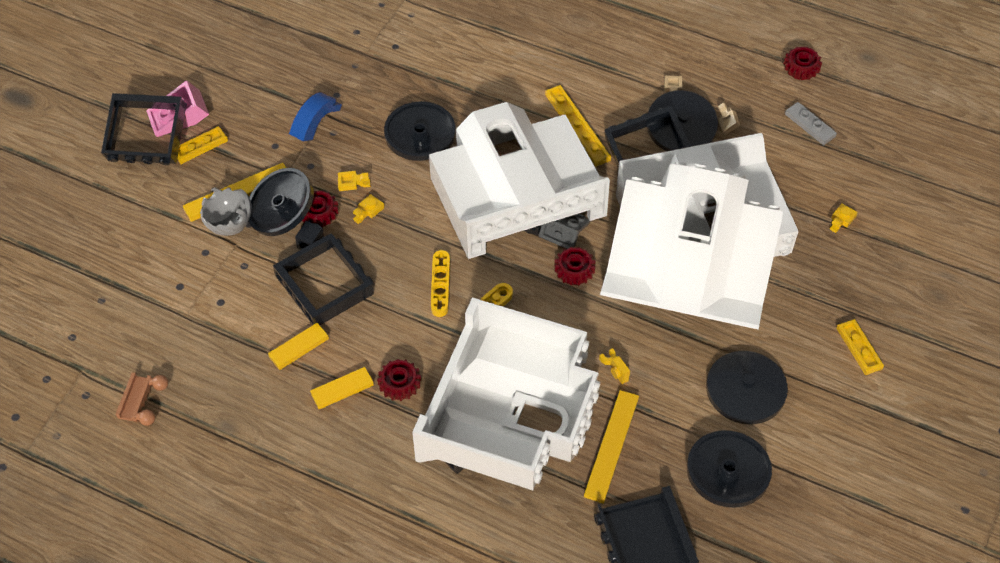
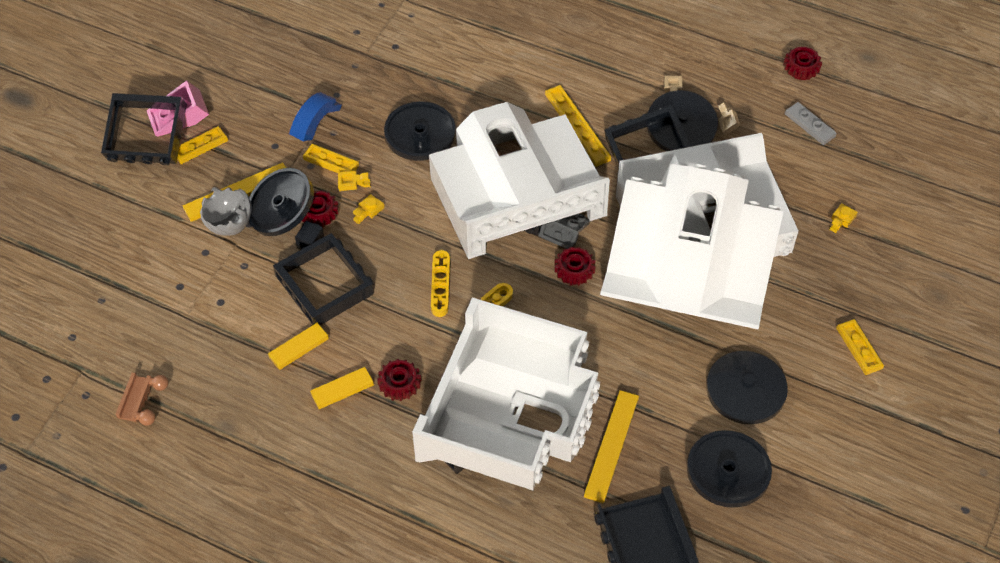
(329, 159): none -> yellow tile
(618, 367): yellow plate -> none

